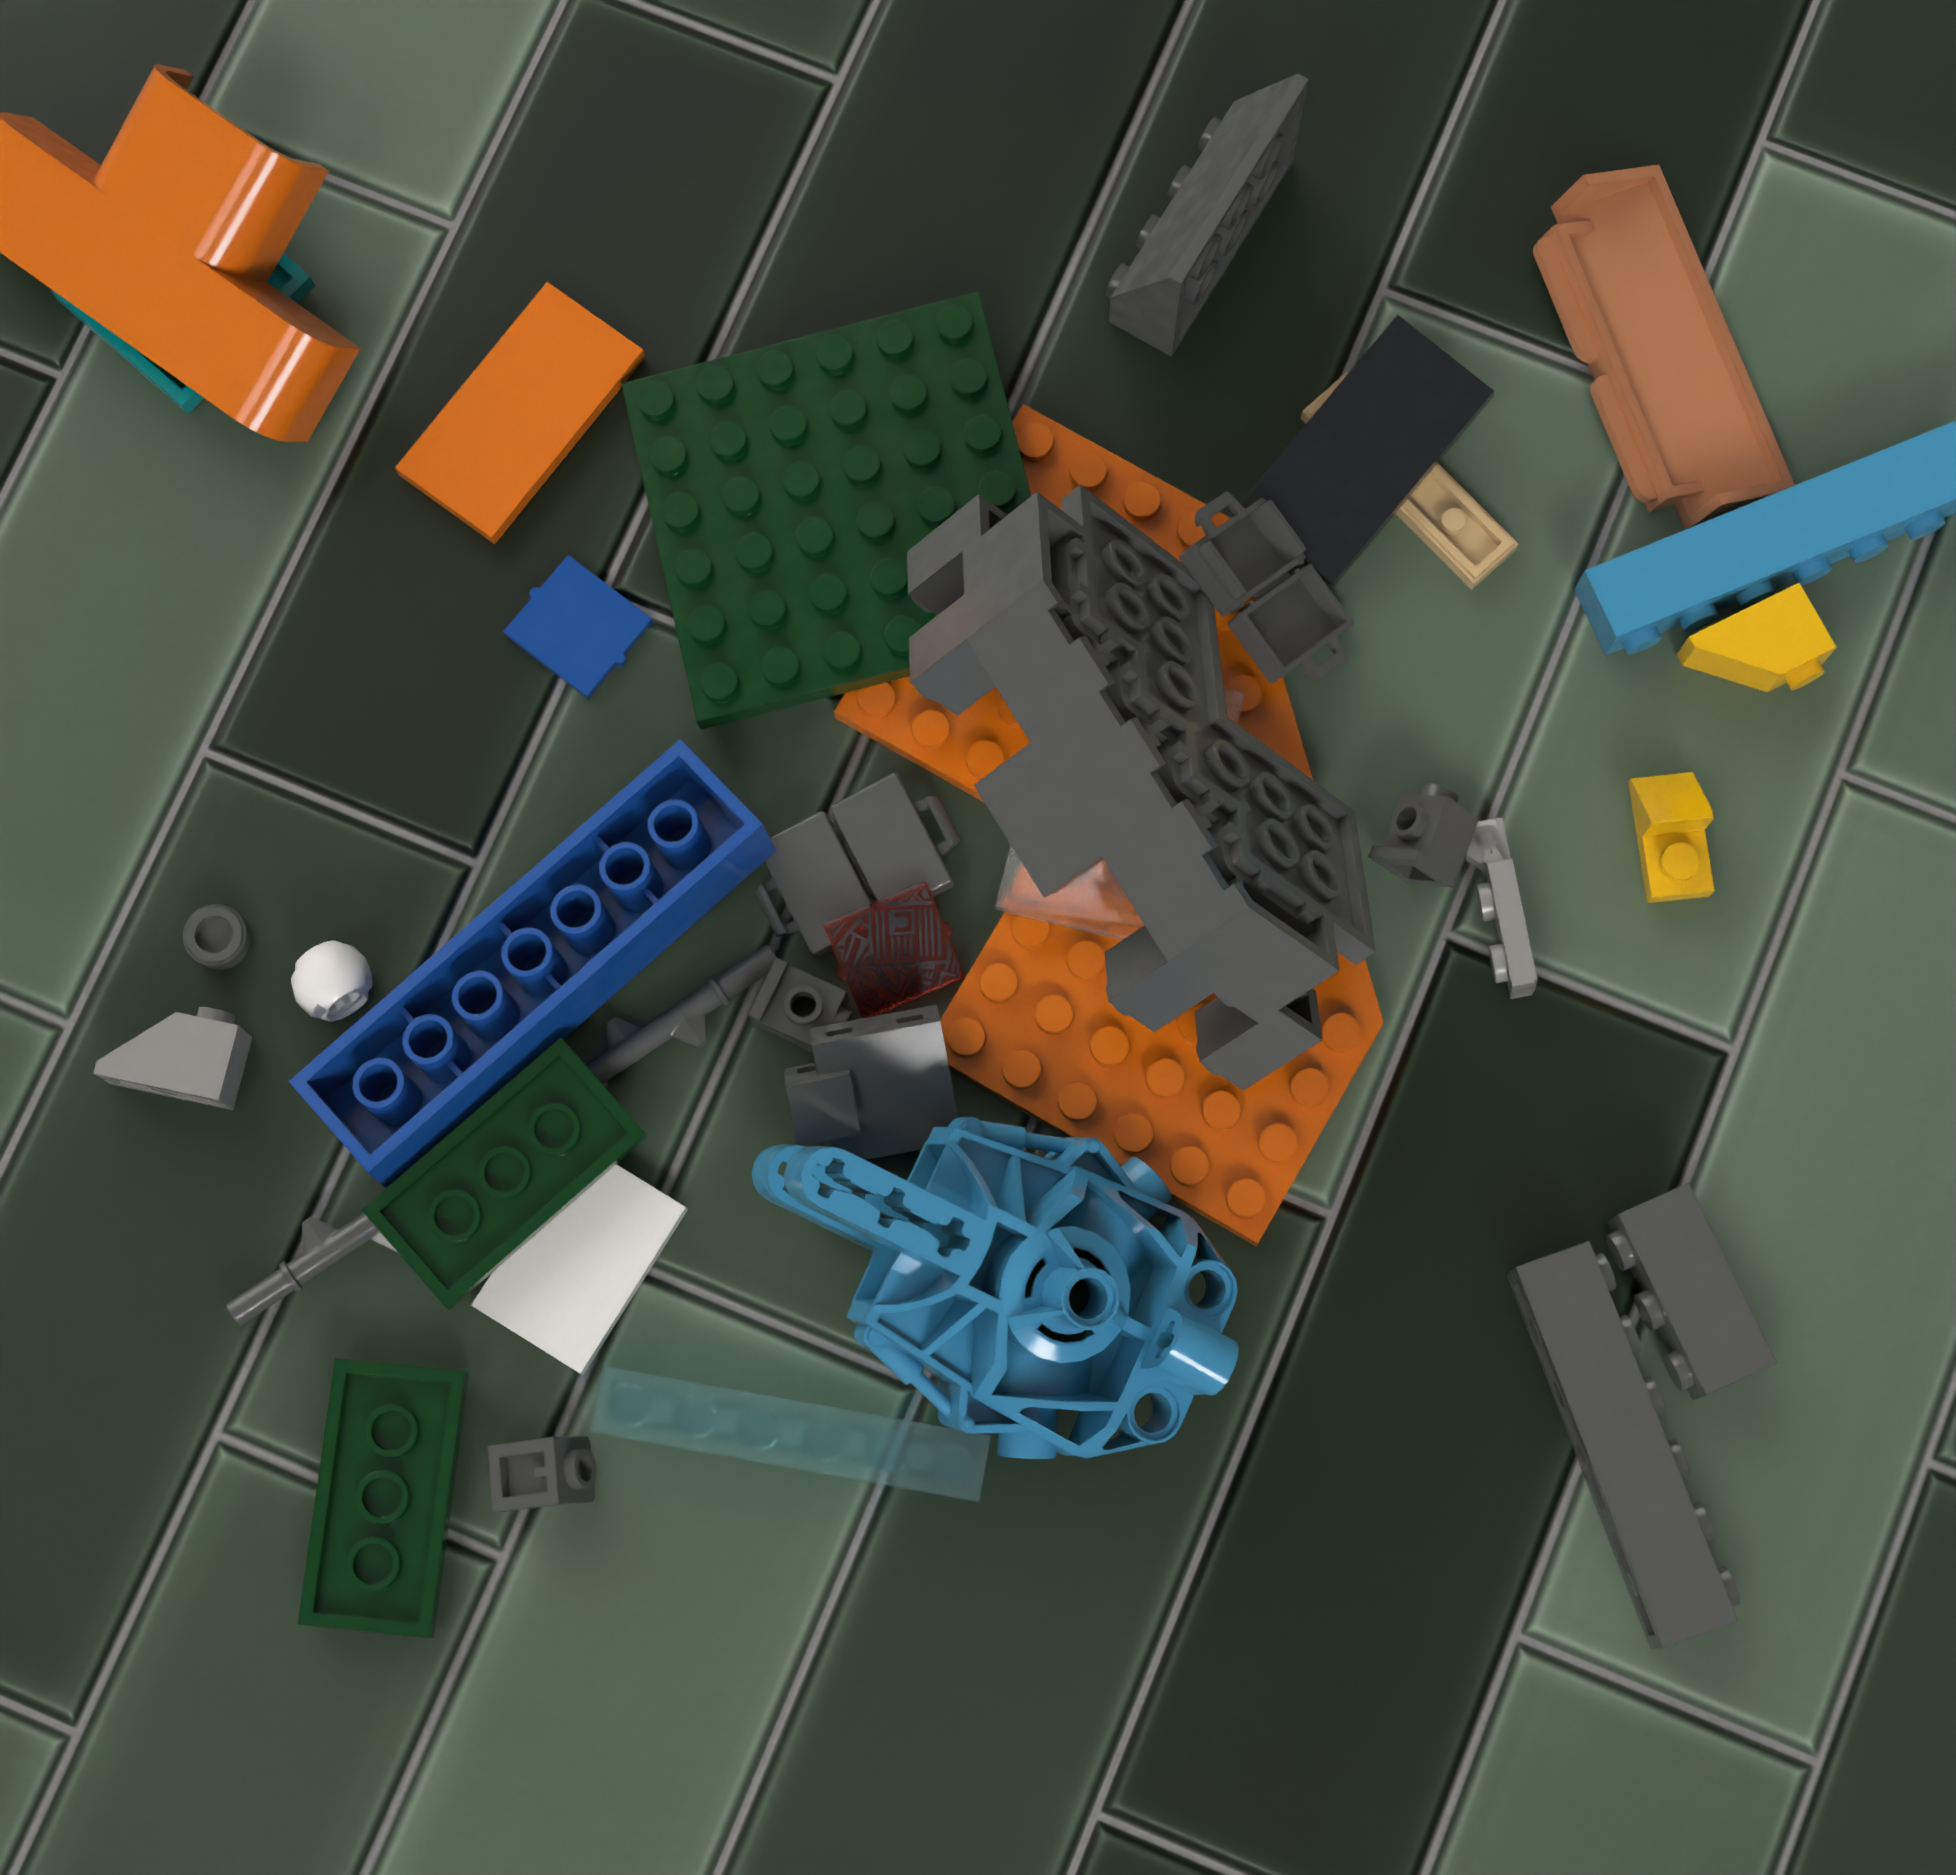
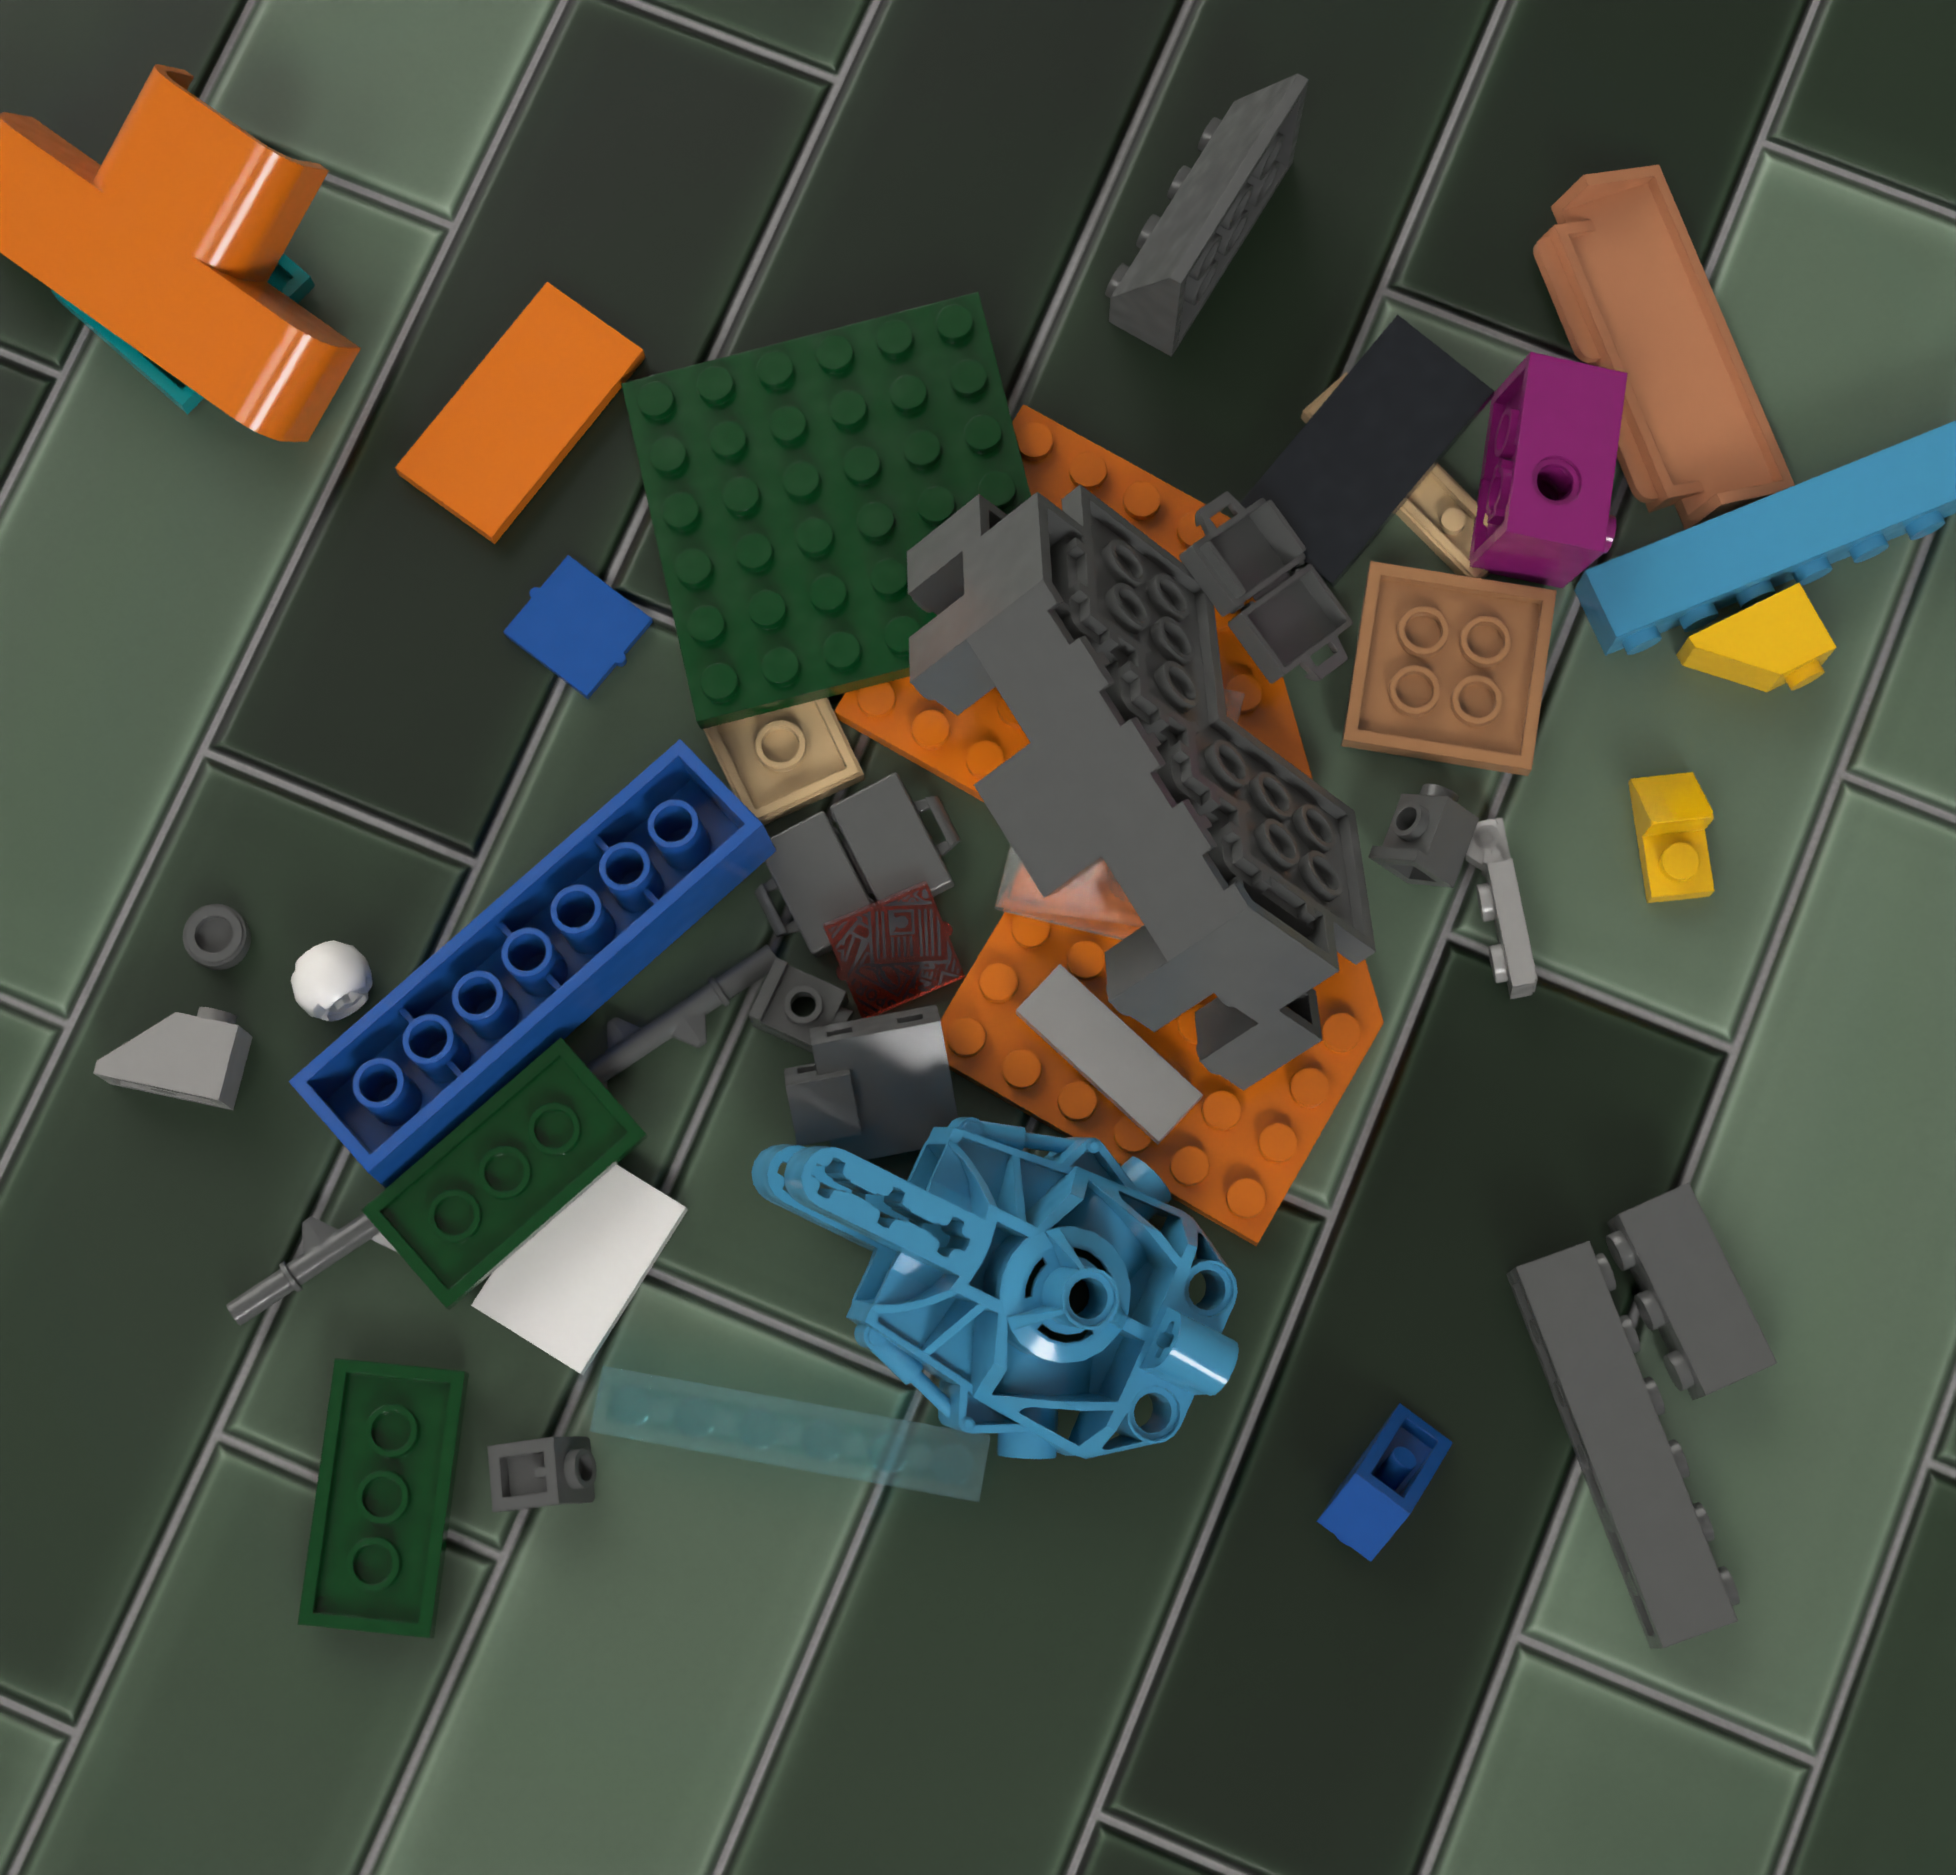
(785, 758): none -> tan tile
(1109, 1054): none -> light grey tile
(1385, 1483): none -> blue slope
(1449, 668): none -> medium nougat plate
(1549, 471): none -> magenta piece

